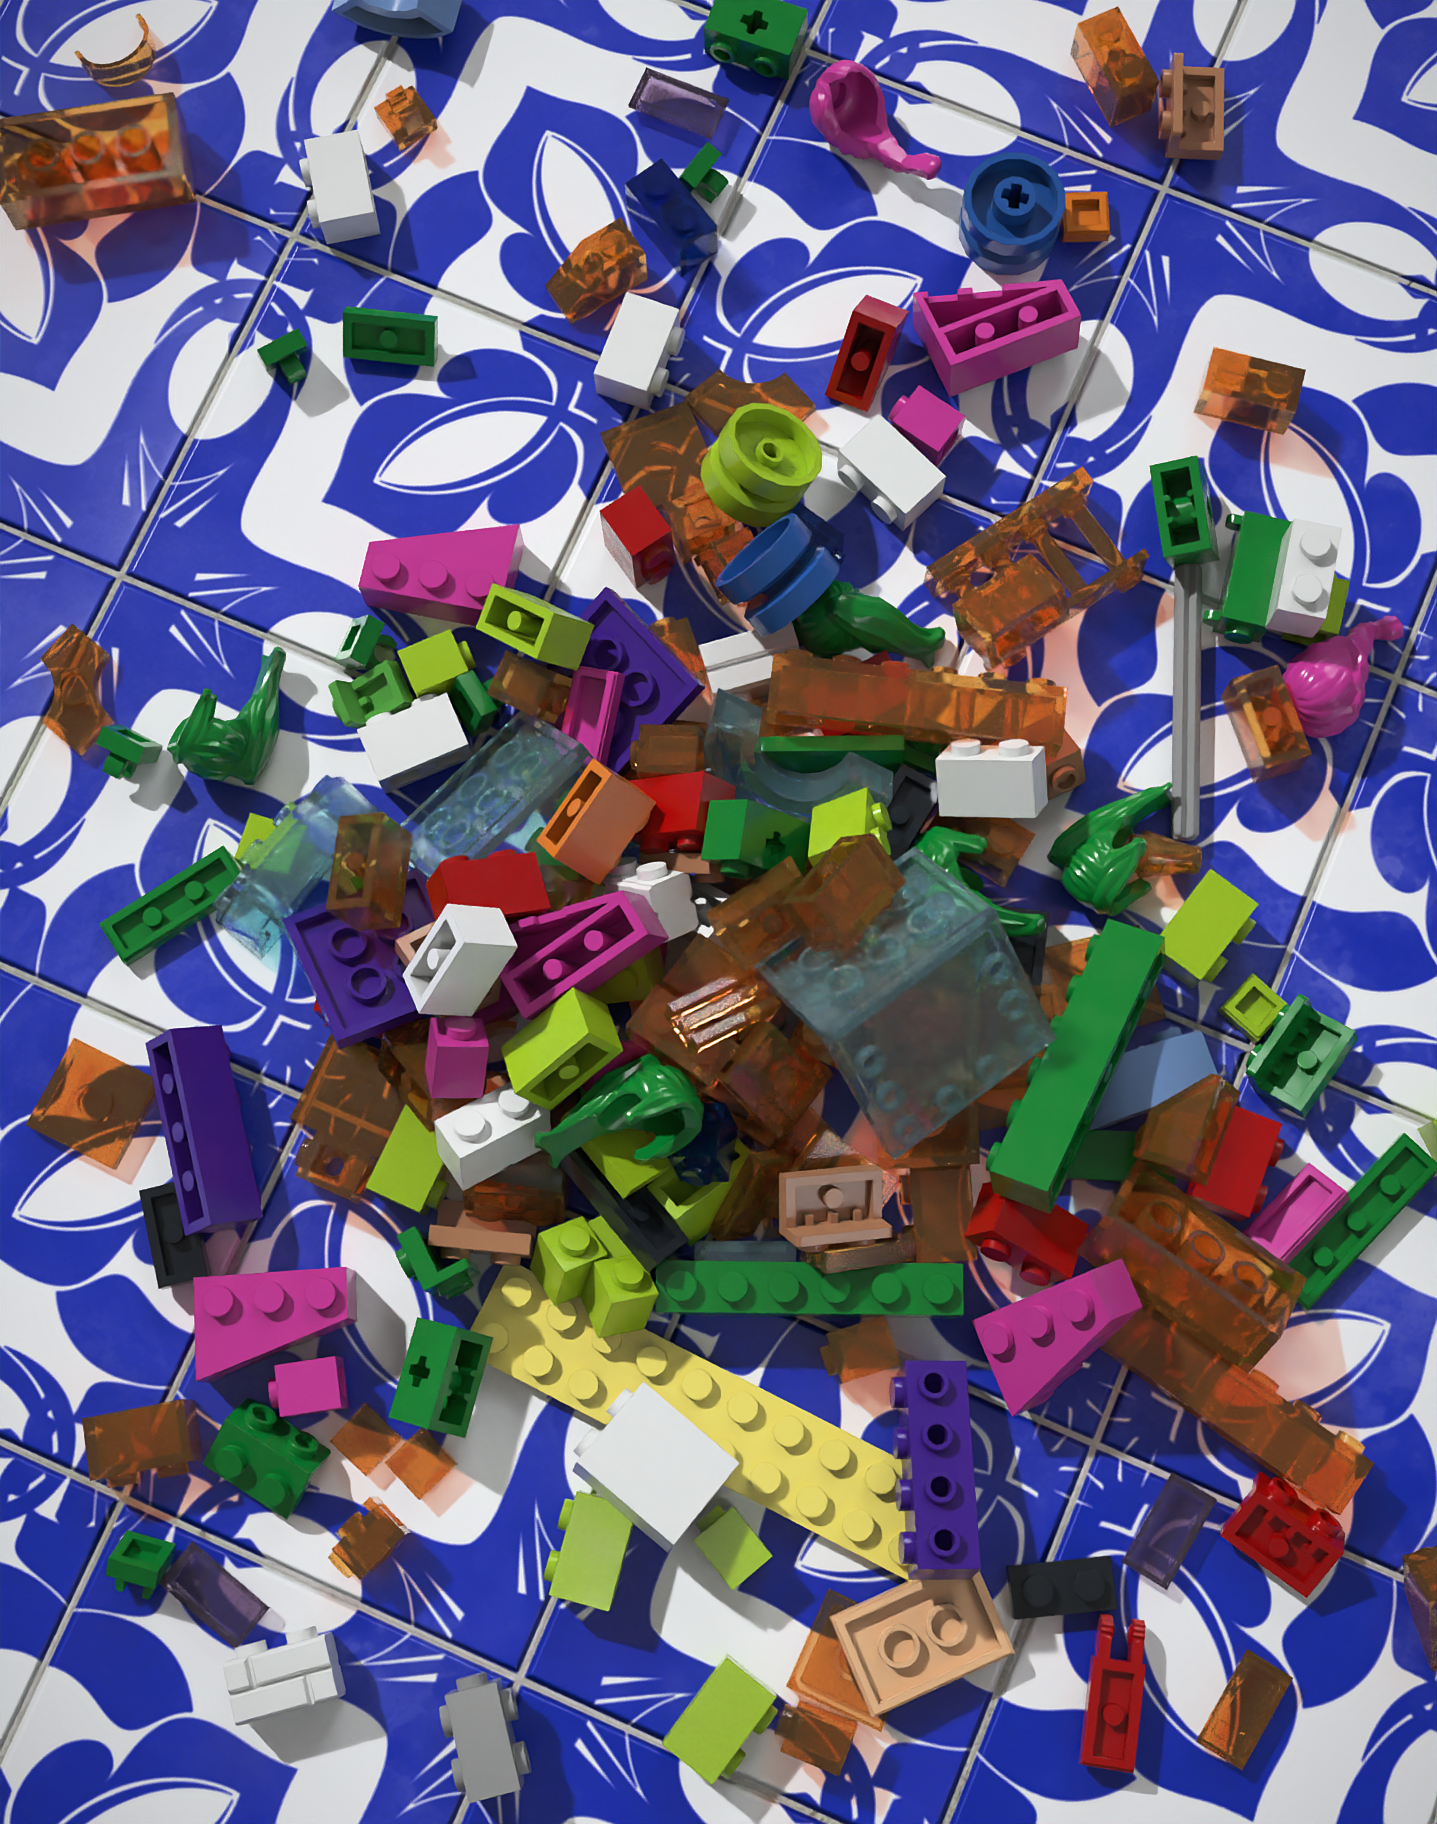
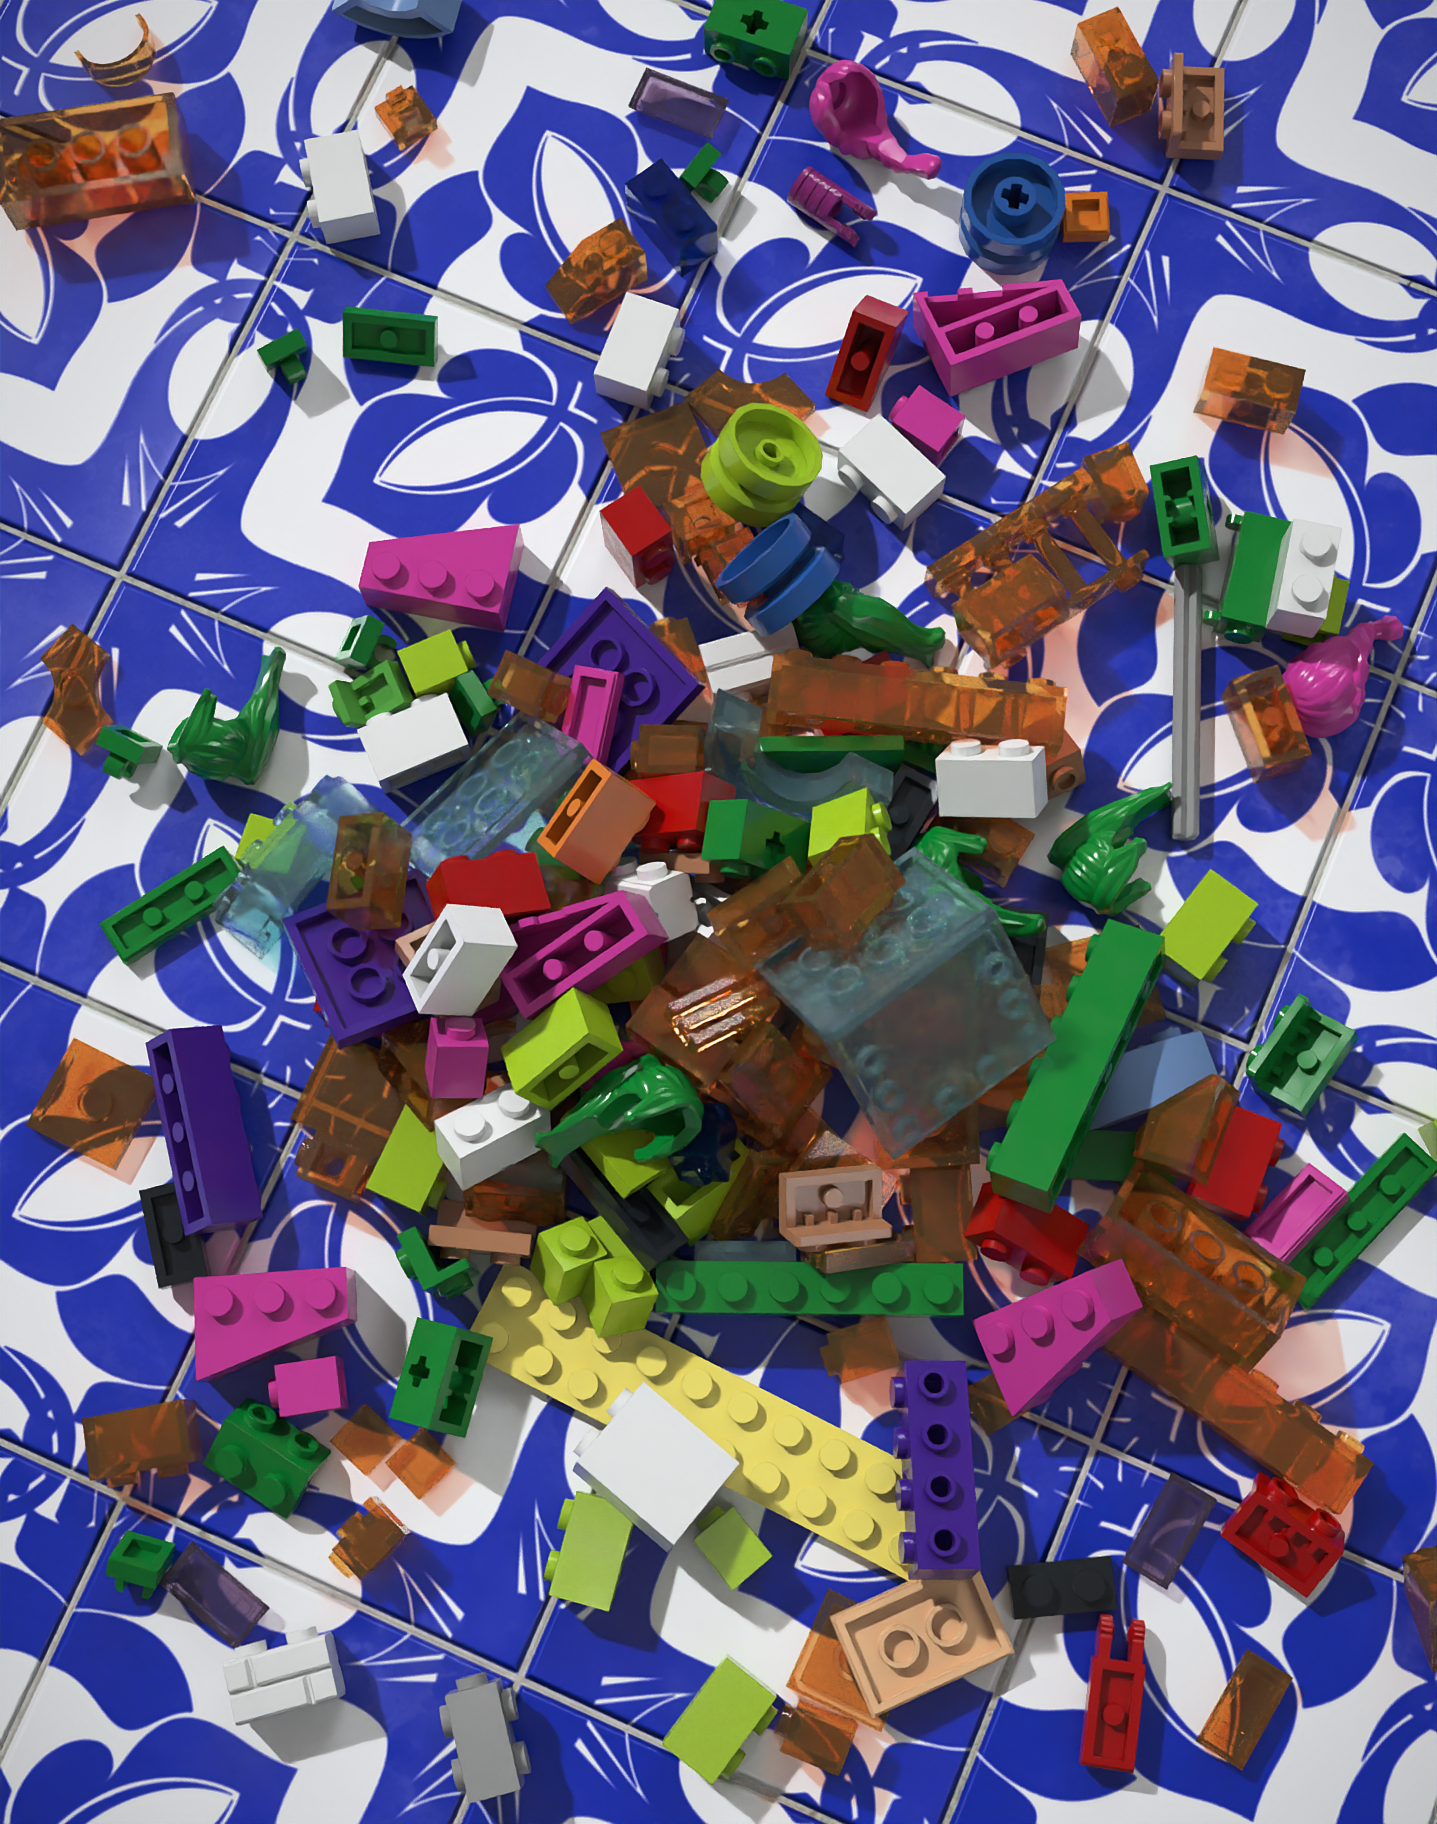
(535, 627): lime brick -> none
(823, 201): none -> magenta hinge
(989, 1405): none -> clear orange tile
(1117, 485): none -> clear orange brick
(1167, 856): clear orange cone -> none
(1252, 1008): lime tile -> none

